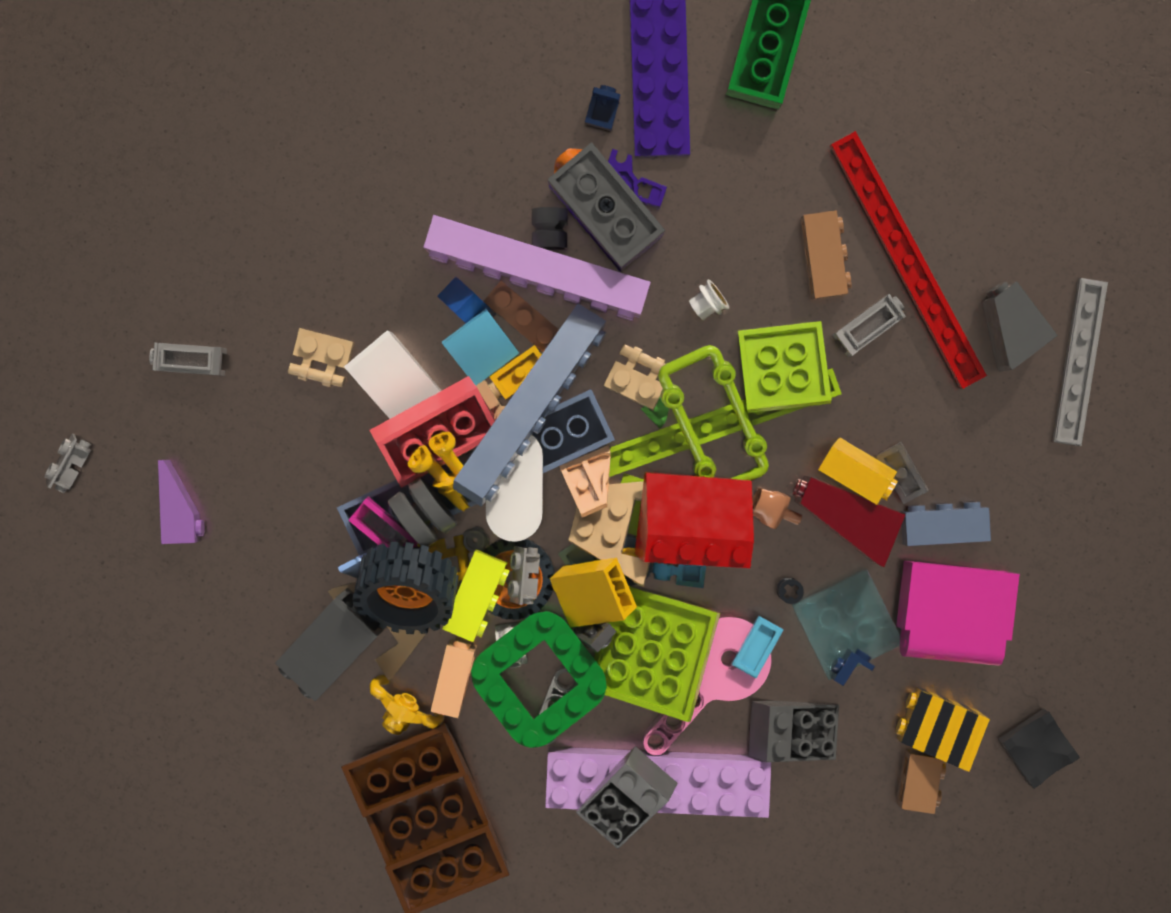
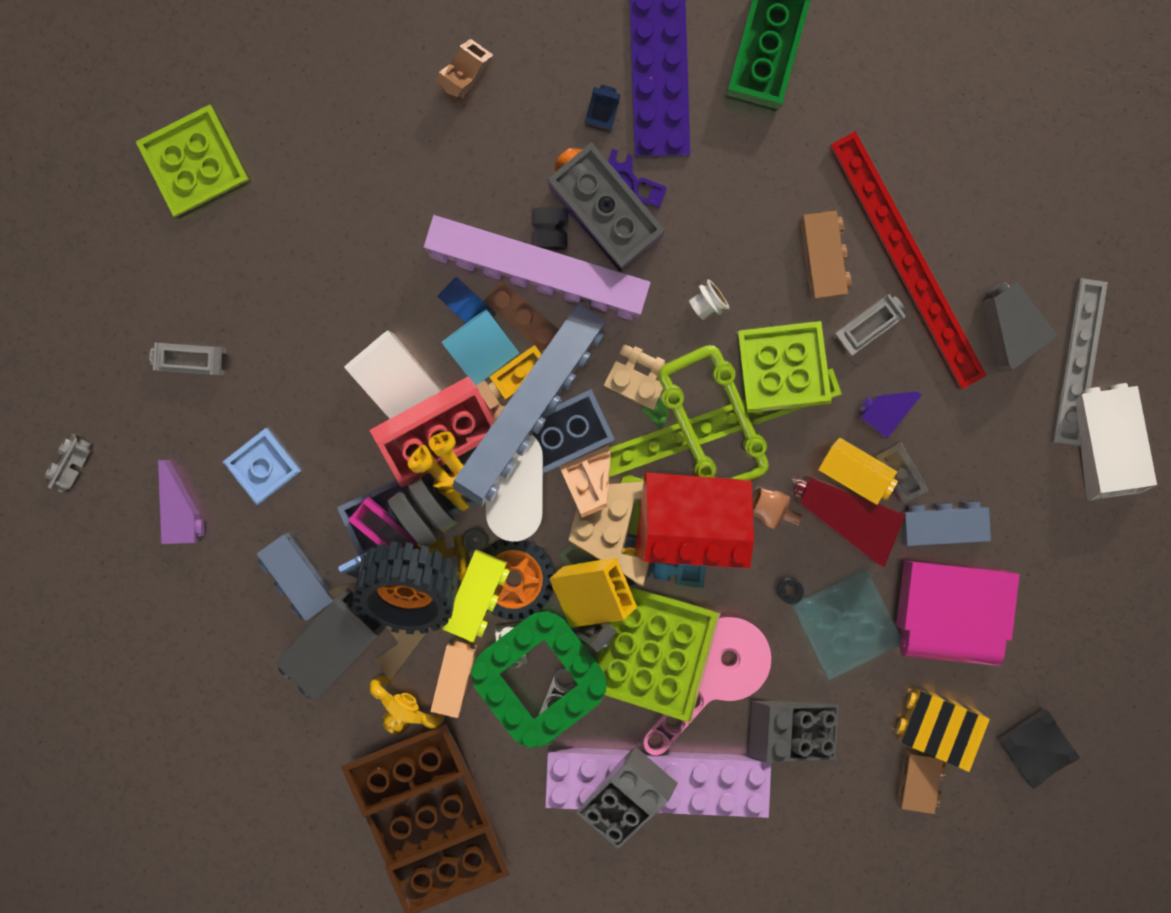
(192, 161): none -> lime plate
(262, 466): none -> light blue tile
(295, 577): none -> sand blue brick
(322, 349): tan plate -> none
(464, 69): none -> medium nougat brick
(522, 562): light grey hinge -> none
(757, 646): medium azure tile -> none
(844, 666): dark blue bracket -> none
(886, 411): none -> dark purple slope
(1114, 442): none -> white slope

